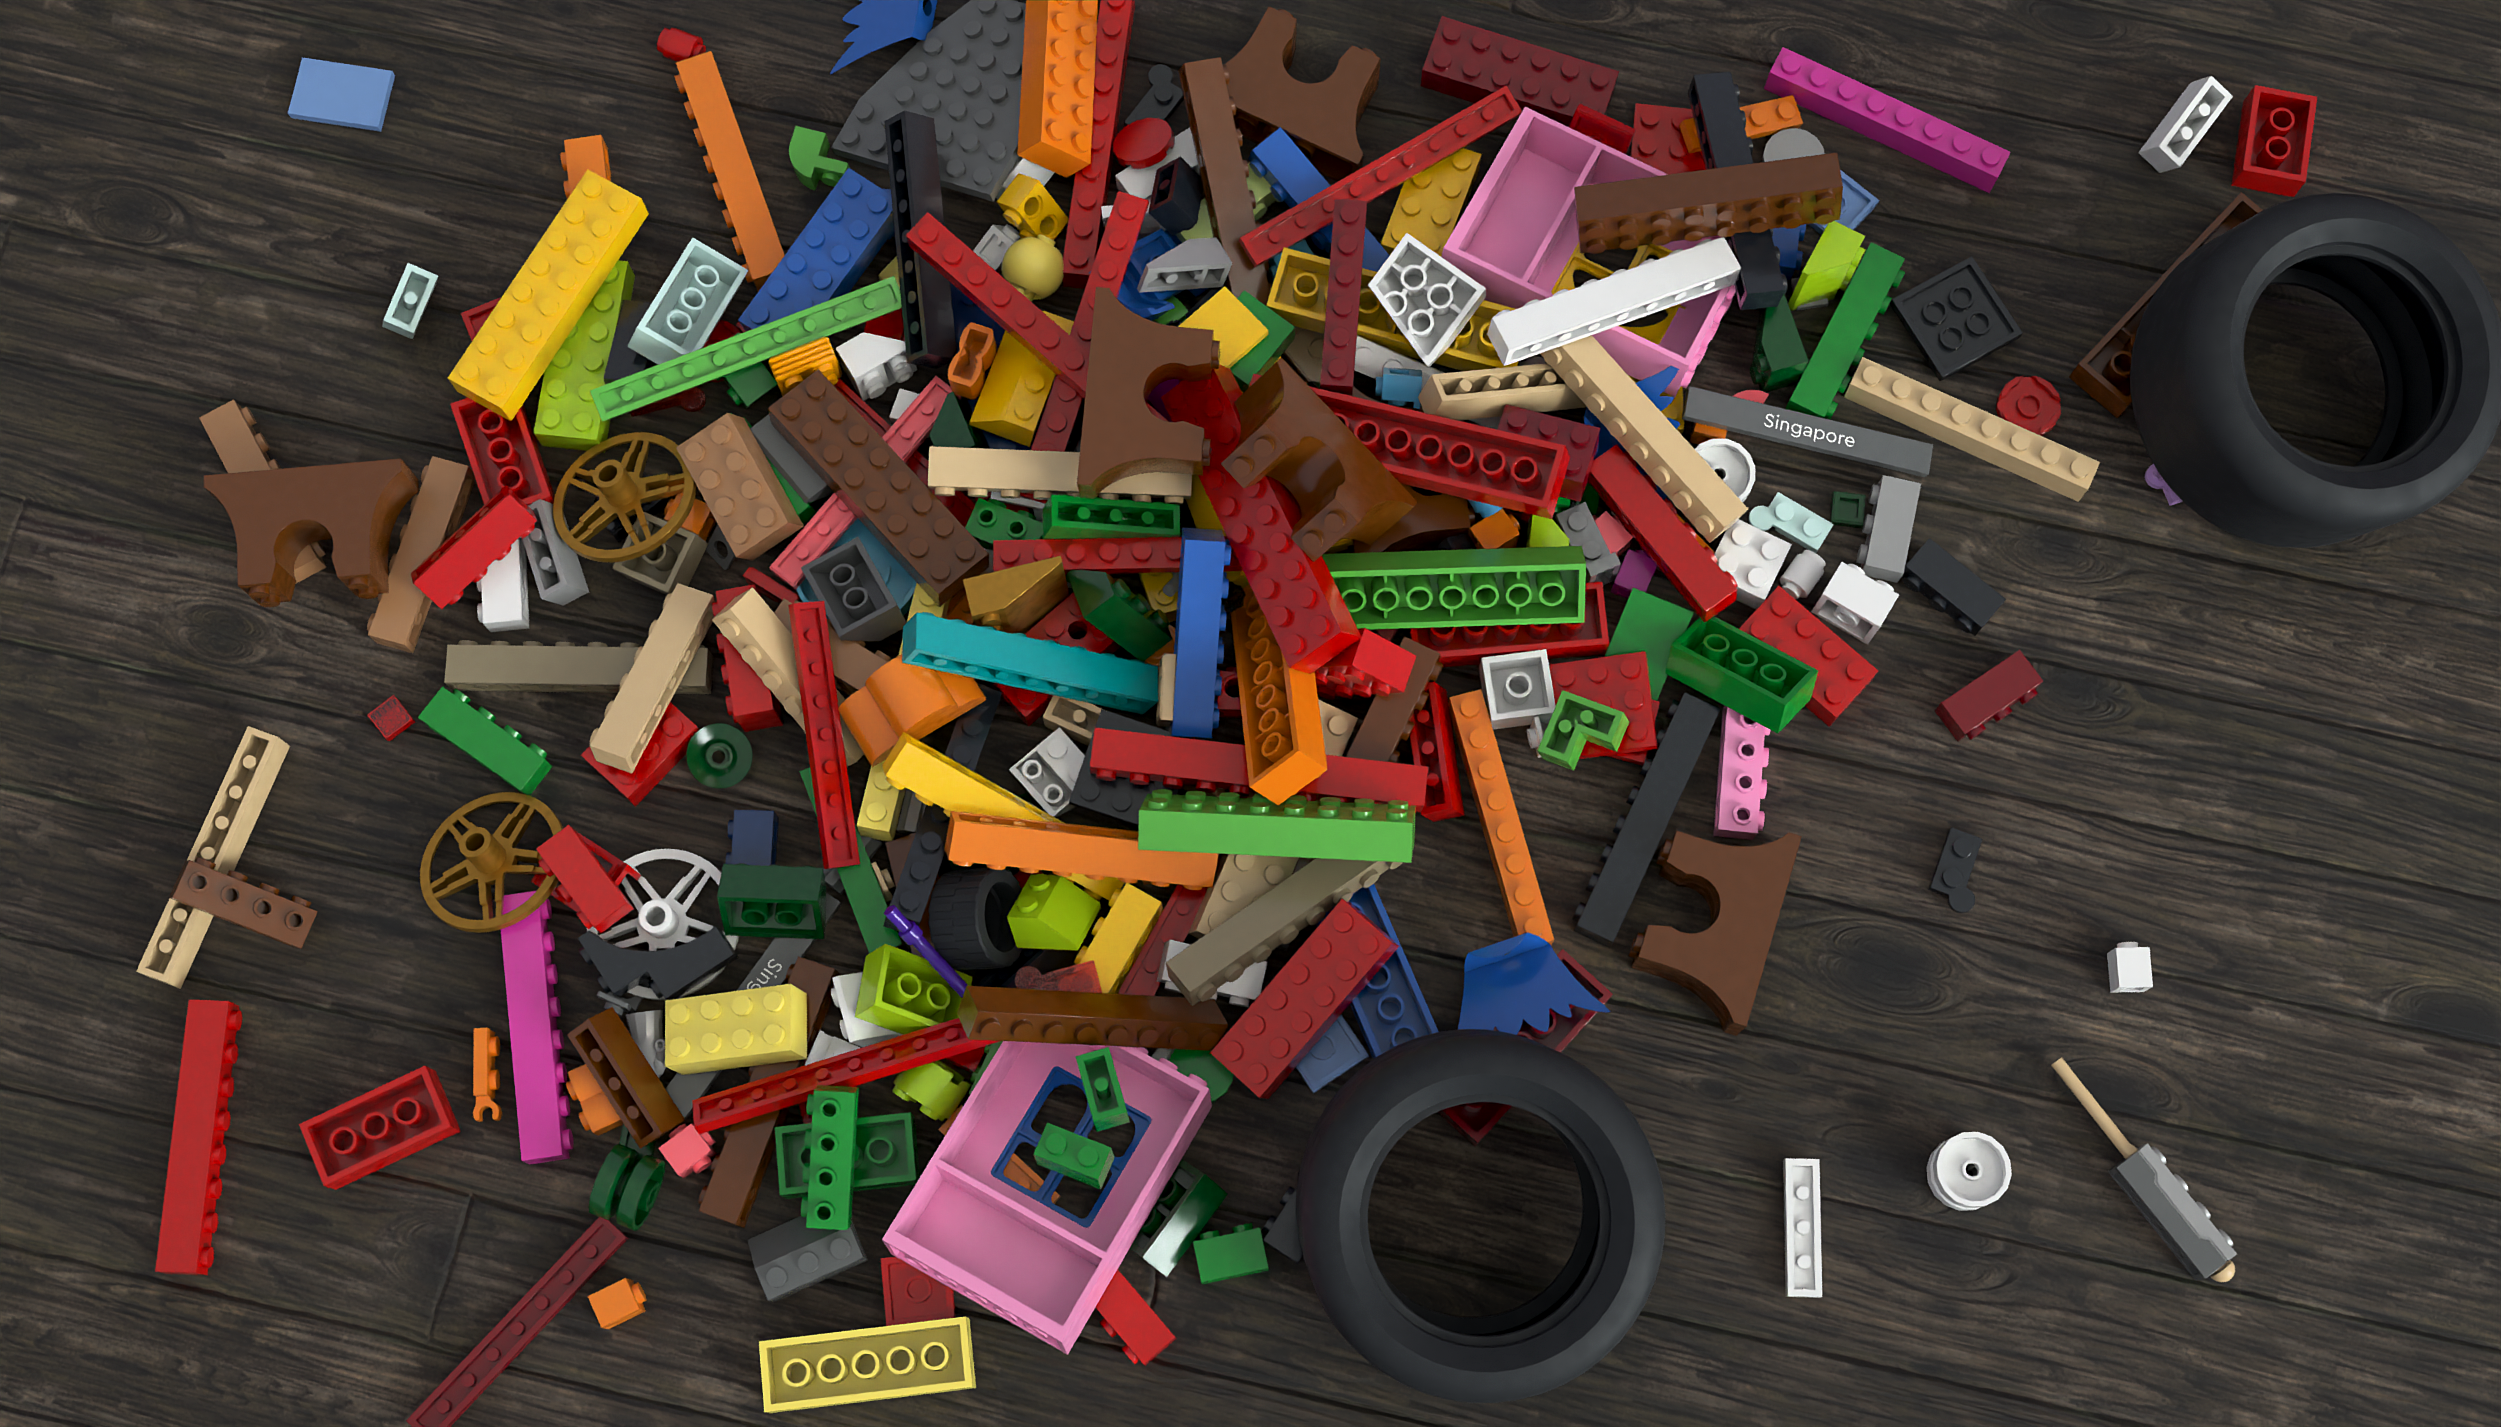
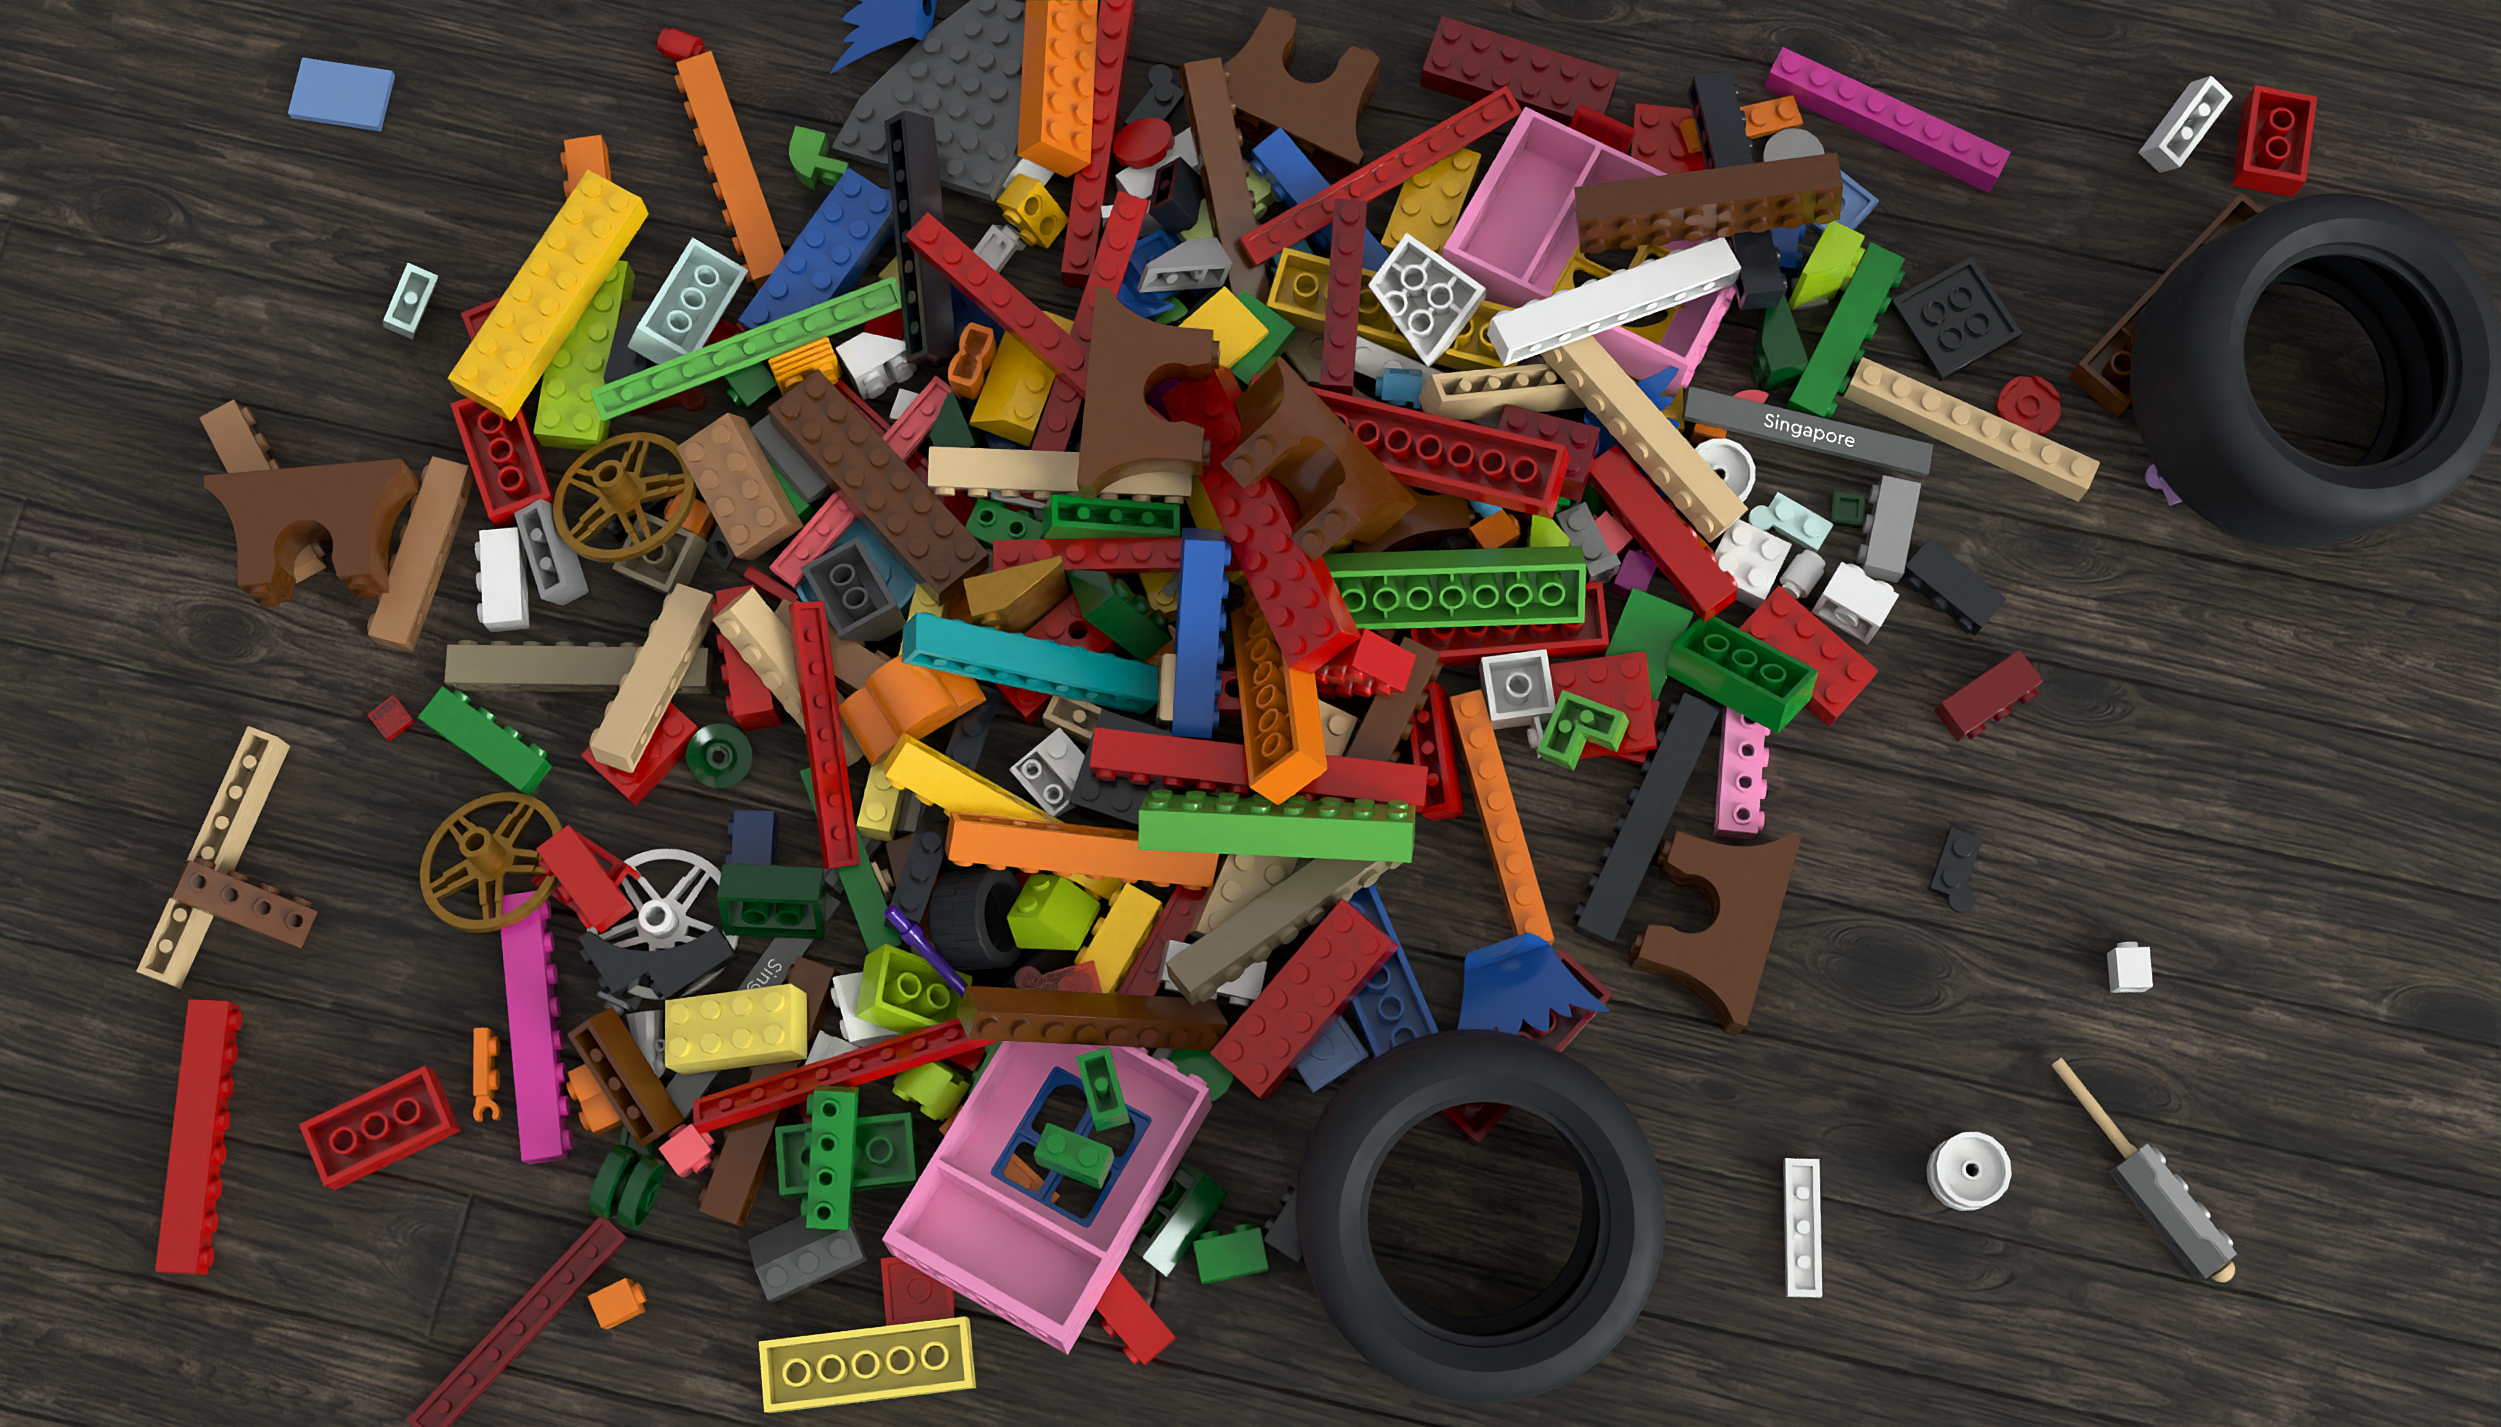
(474, 547): red brick -> none
(1033, 267): light yellow brick -> none

